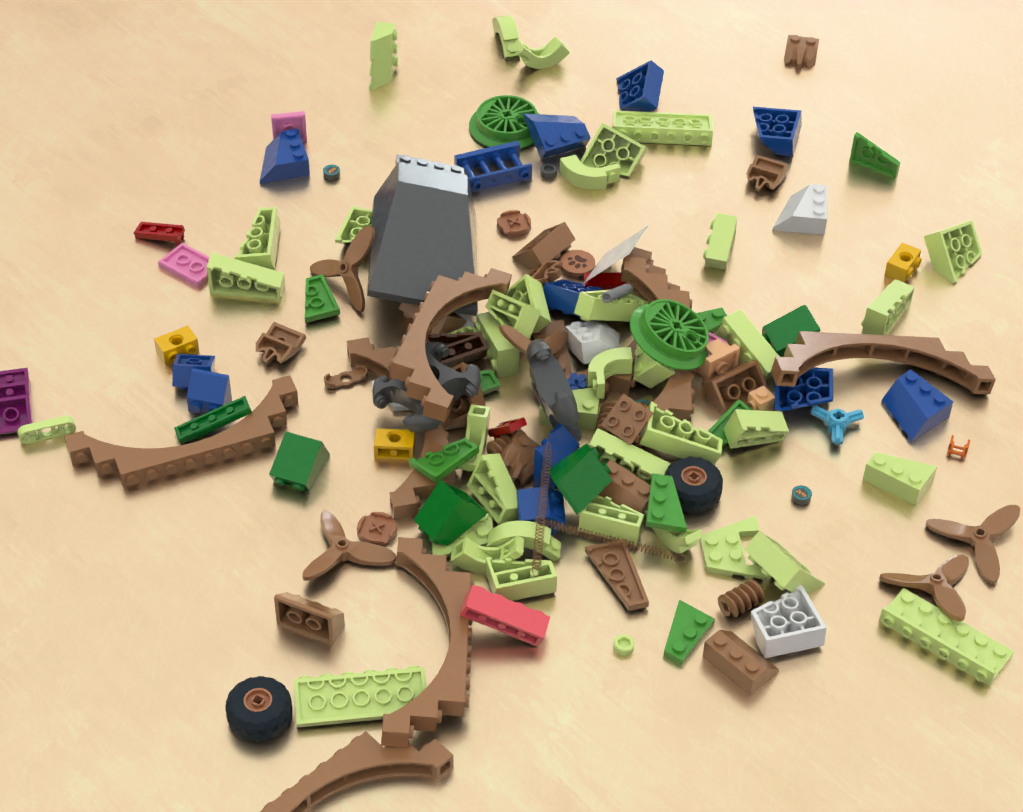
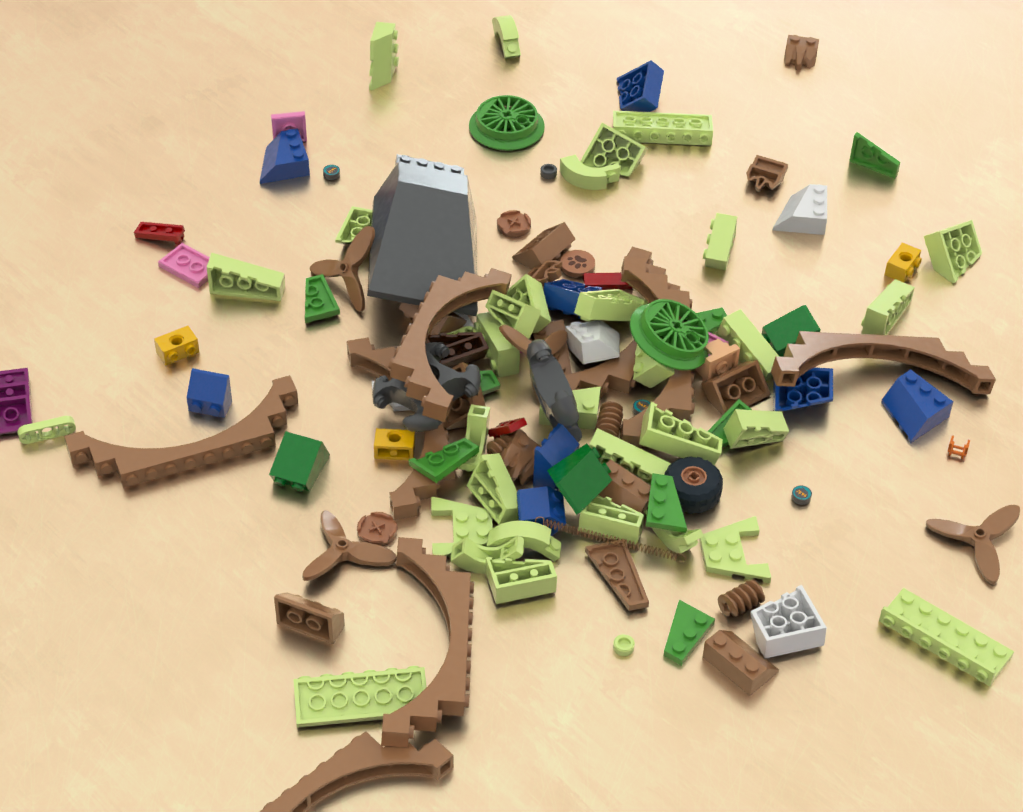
(183, 365): blue slope -> none
(213, 420): green tile -> none
(259, 708): black wheel -> none
(262, 239): yellowish green wedge -> none
(279, 343): medium nougat plate -> none
(356, 376): medium nougat piece -> none
(448, 514): green slope -> none
(489, 156): blue fence -> none
(505, 615): coral brick -> none
(542, 57): yellowish green arch -> none
(542, 508): medium nougat piece -> none
(556, 133): blue wedge -> none
(577, 382): blue plant -> none
(607, 364): yellowish green arch -> none
(616, 253): white sticker -> none
(617, 292): light grey piece -> none
(627, 419): medium nougat hinge -> none
(761, 399): light nougat brick -> none
(778, 128): blue wedge -> none
(780, 564): yellowish green wedge -> none
(837, 421): medium azure bush -> none
(899, 476): yellowish green wedge -> none
(938, 585): medium nougat piece -> none

